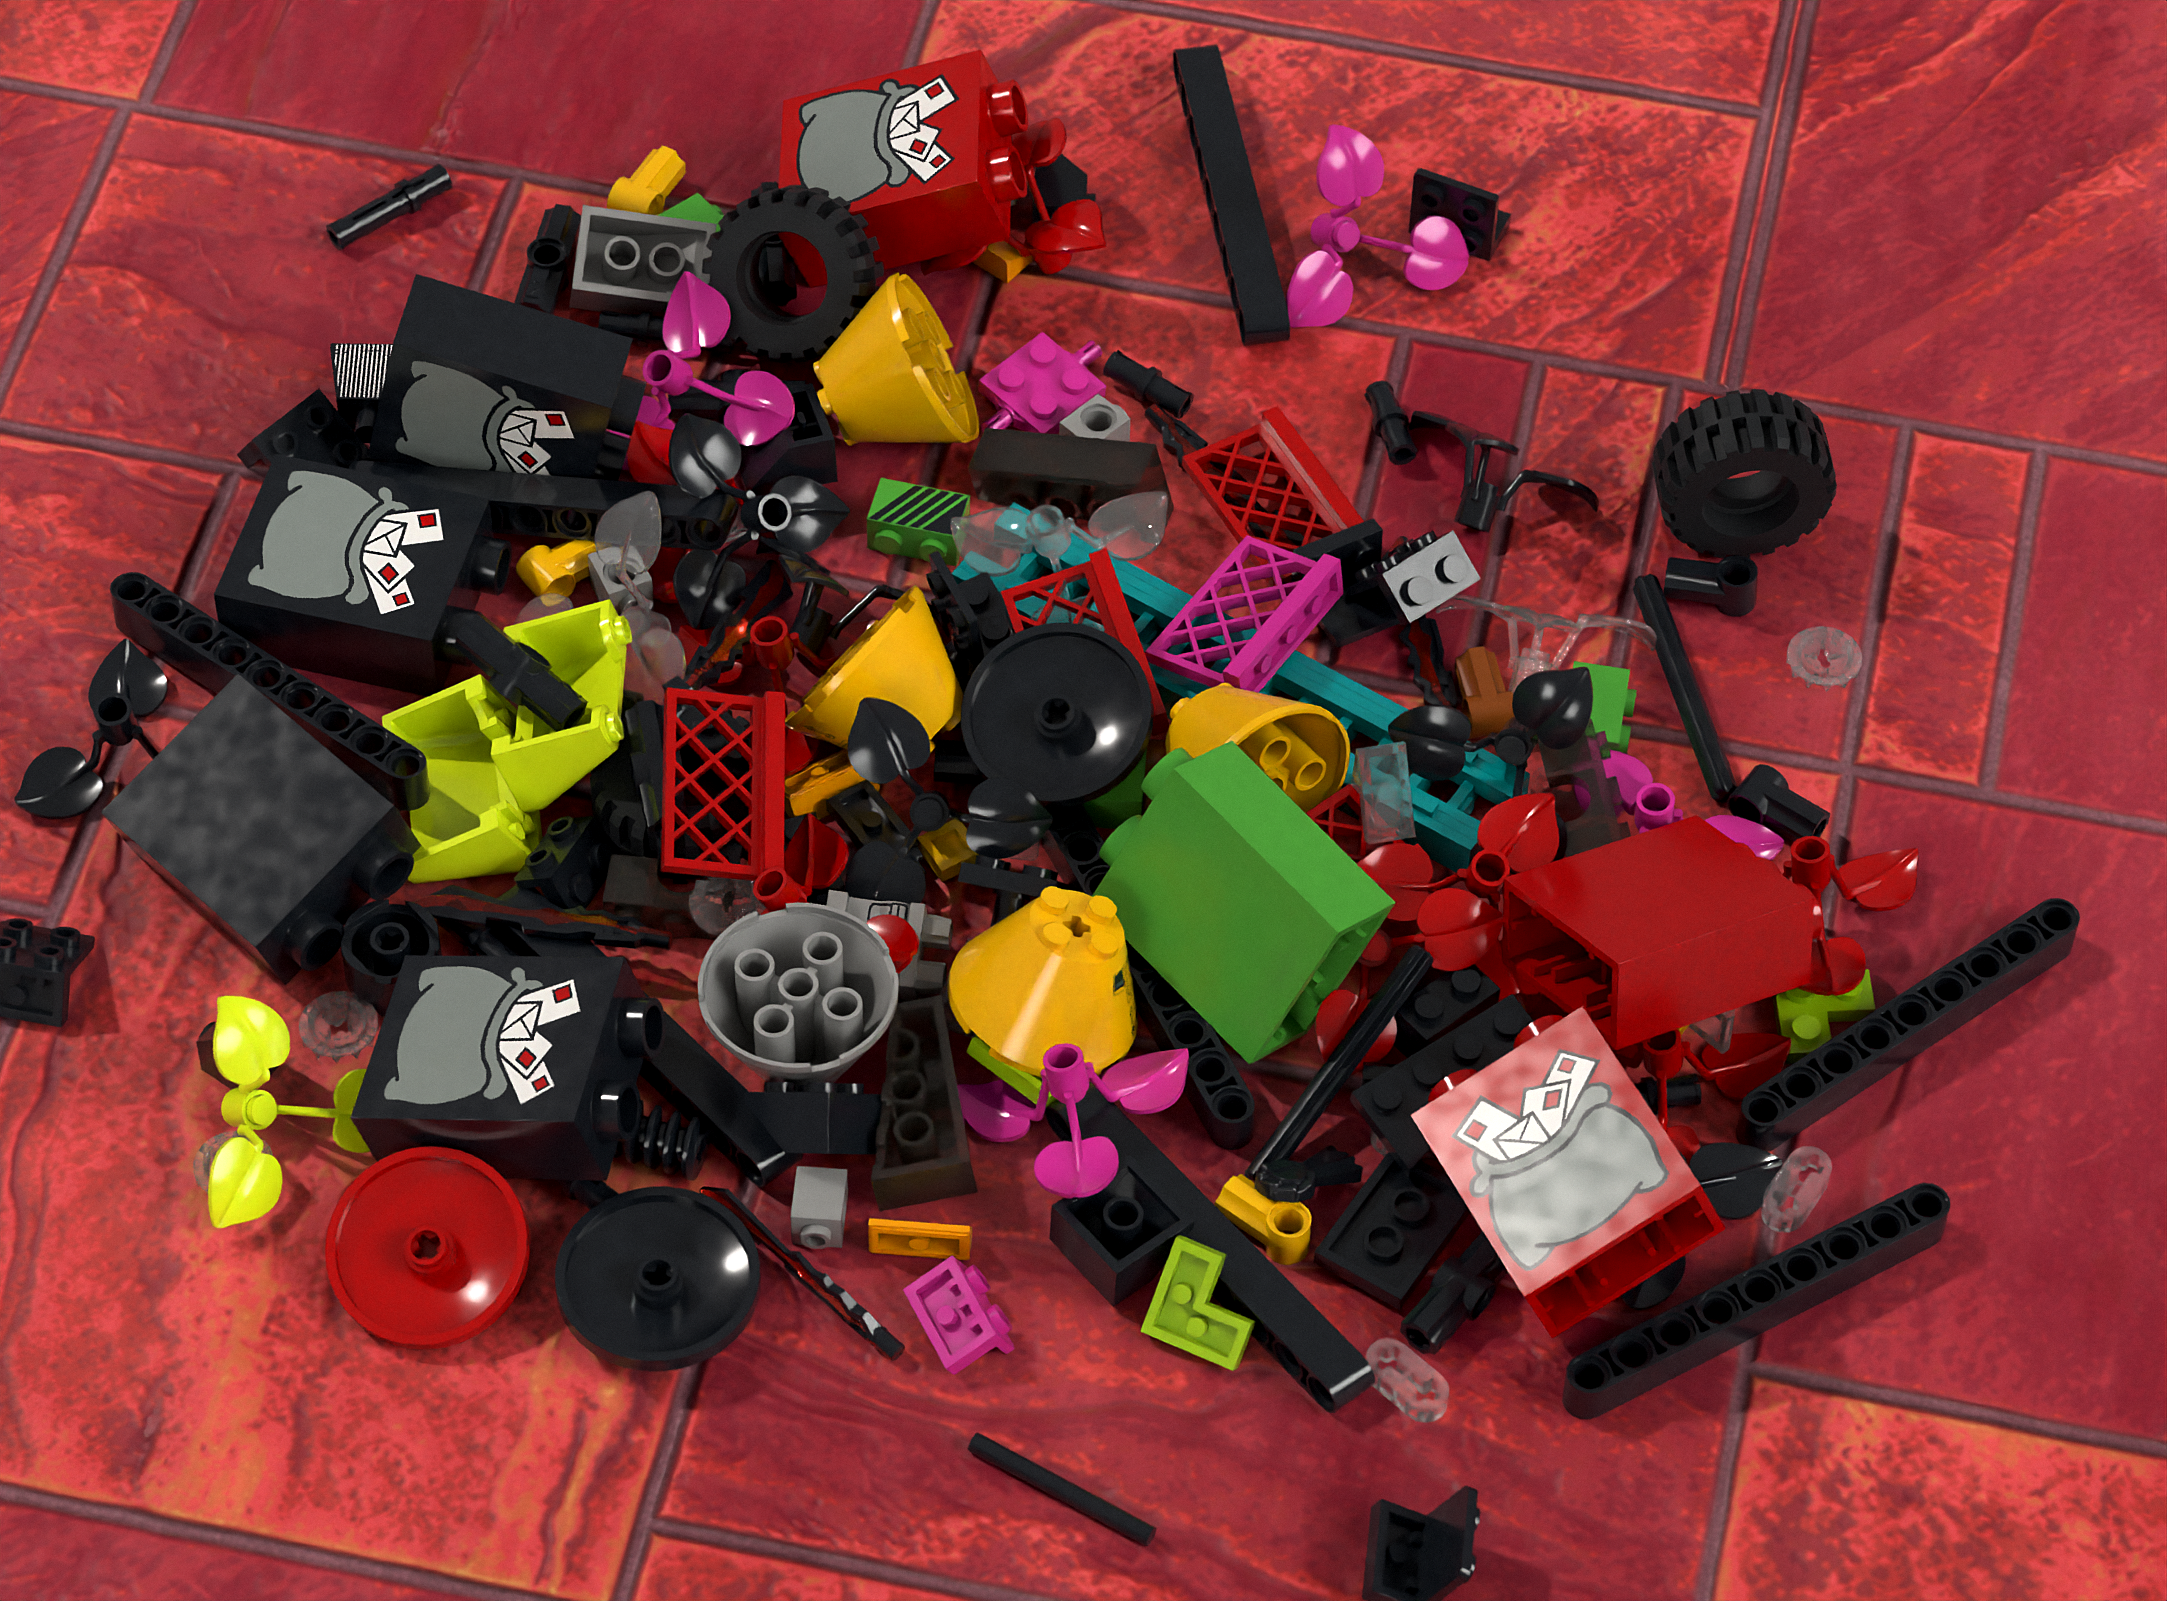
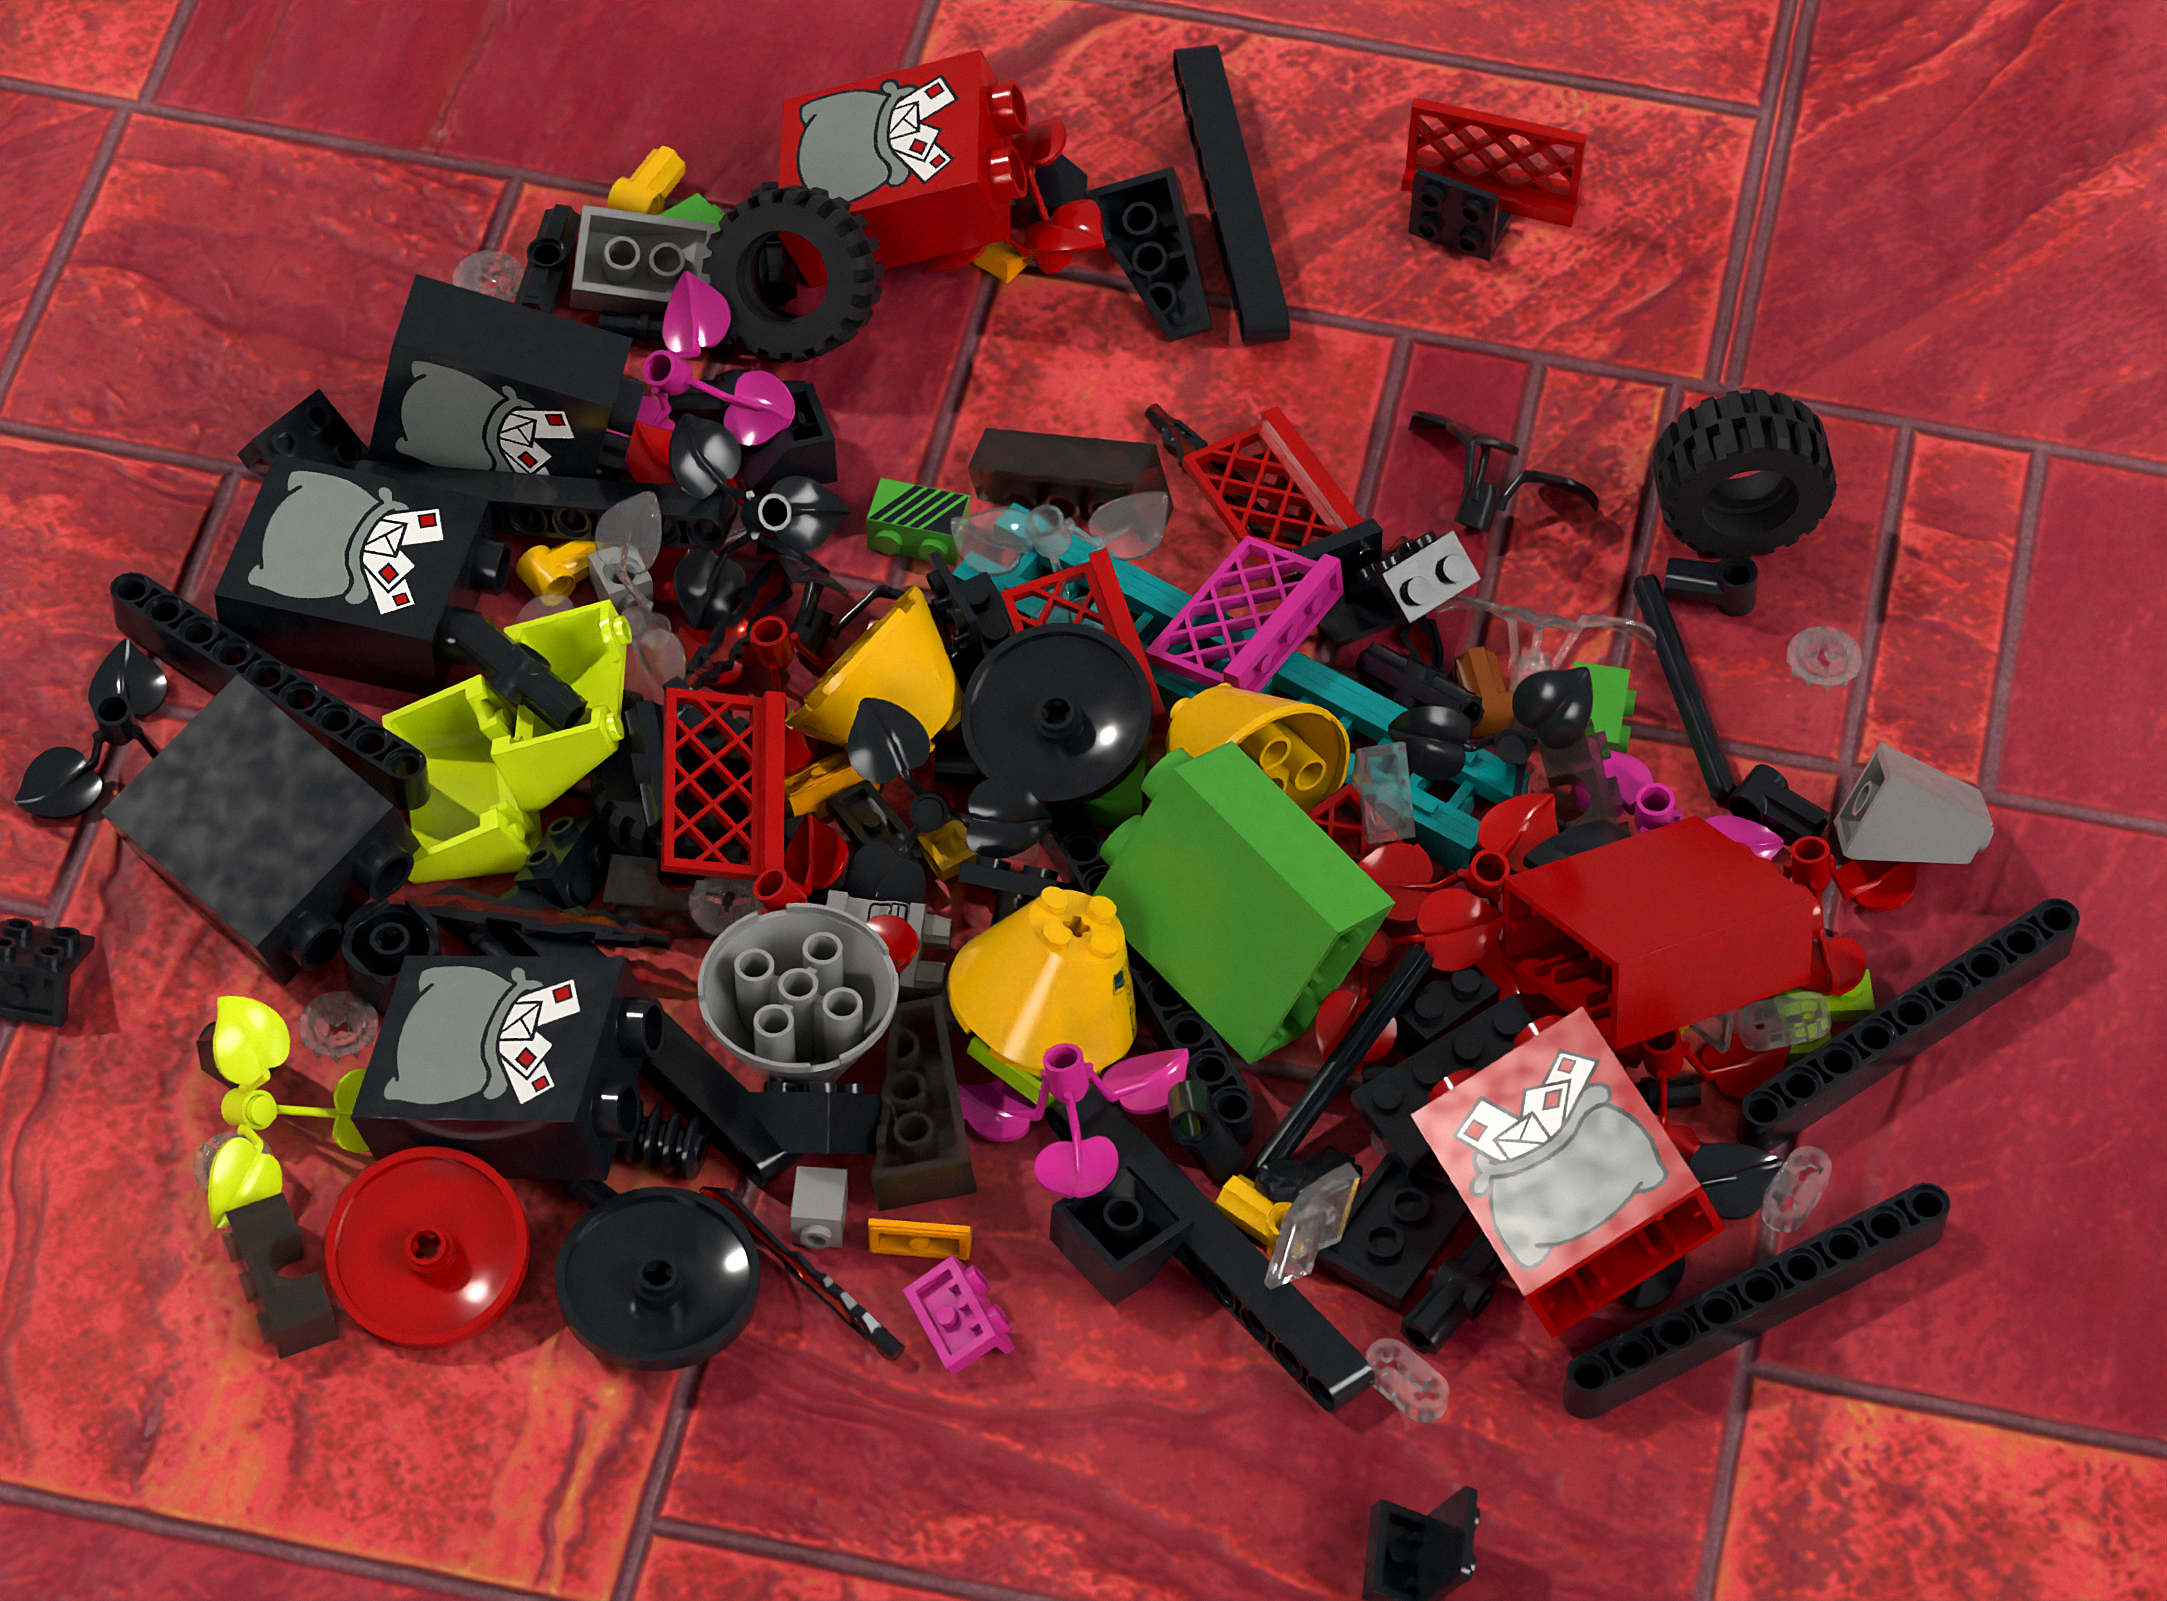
(292, 1309): none -> clear smoke arch
(358, 383): black torso -> none
(404, 198): black pin -> none
(496, 267): none -> clear gear
(893, 374): yellow cone -> none
(1040, 386): dark pink plate -> none
(1062, 1489): black bar -> none
(1097, 420): light grey brick -> none
(1148, 384): black pin -> none
(1156, 247): none -> black wedge
(1182, 1308): lime plate -> none
(1202, 1130): none -> black piece
(1312, 1224): none -> clear slope
(1345, 171): dark pink plant -> none
(1390, 422): black pin -> none
(1415, 682): none -> black piece
(1520, 193): none -> red fence
(1574, 841): none -> black slope
(1784, 1021): none -> clear beam
(1912, 813): none -> light grey slope

